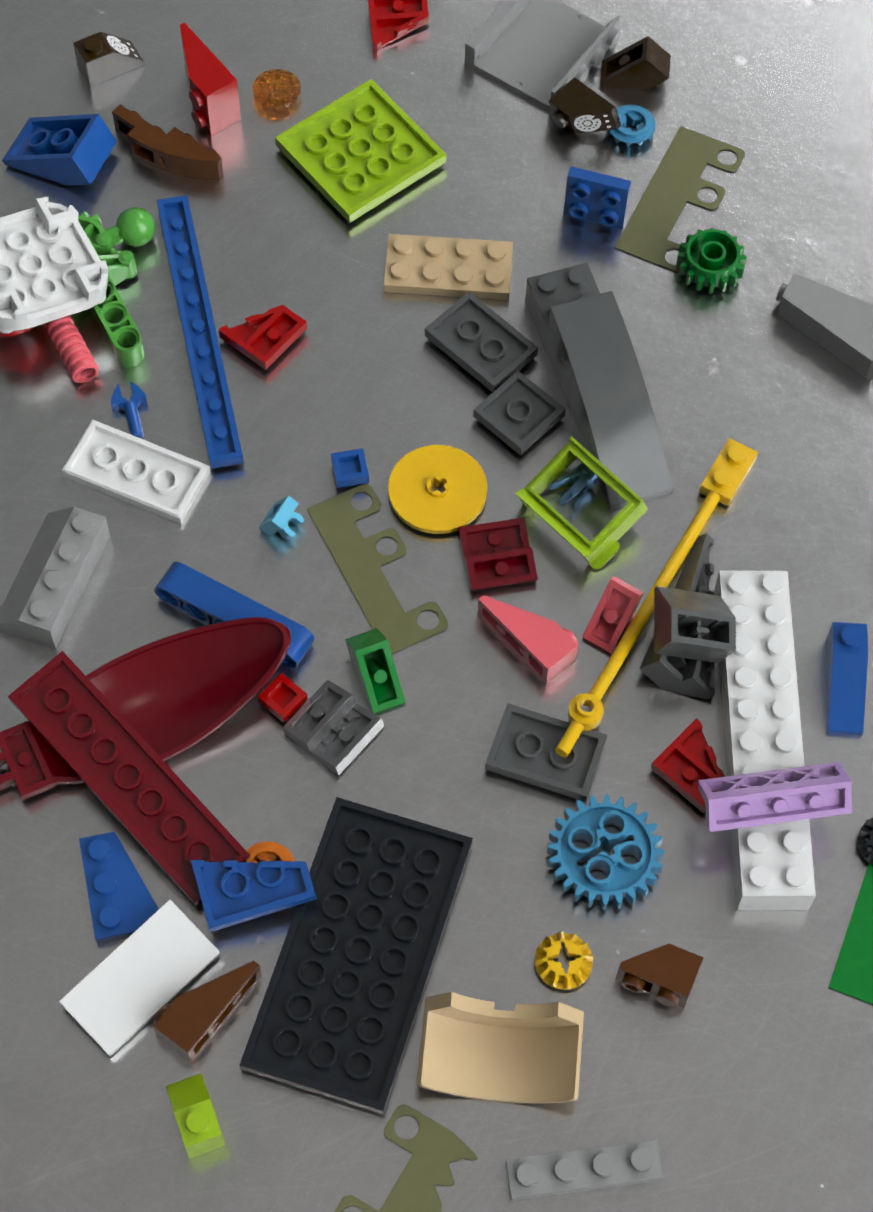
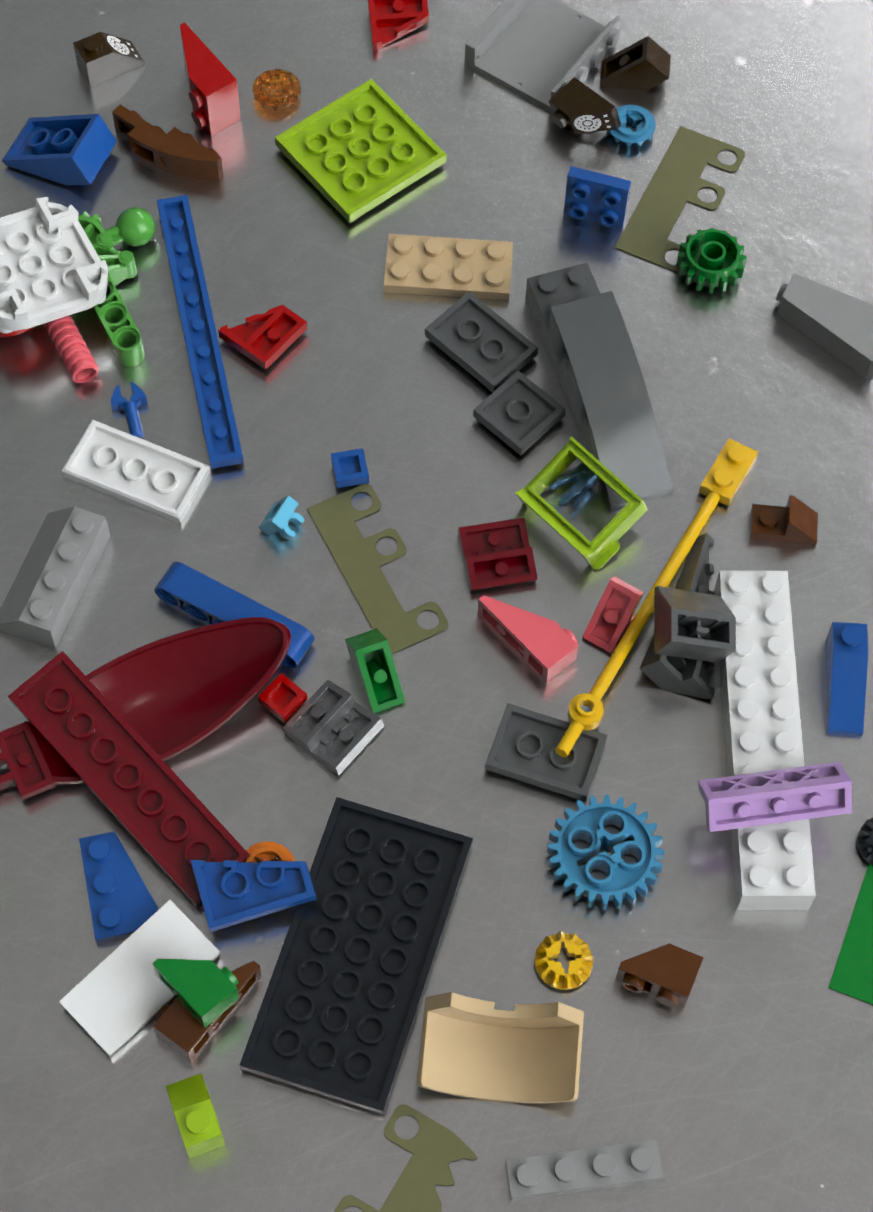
(199, 986): none -> green slope
(436, 511): yellow piece -> none
(686, 762): red wing -> none
(787, 524): none -> reddish brown slope

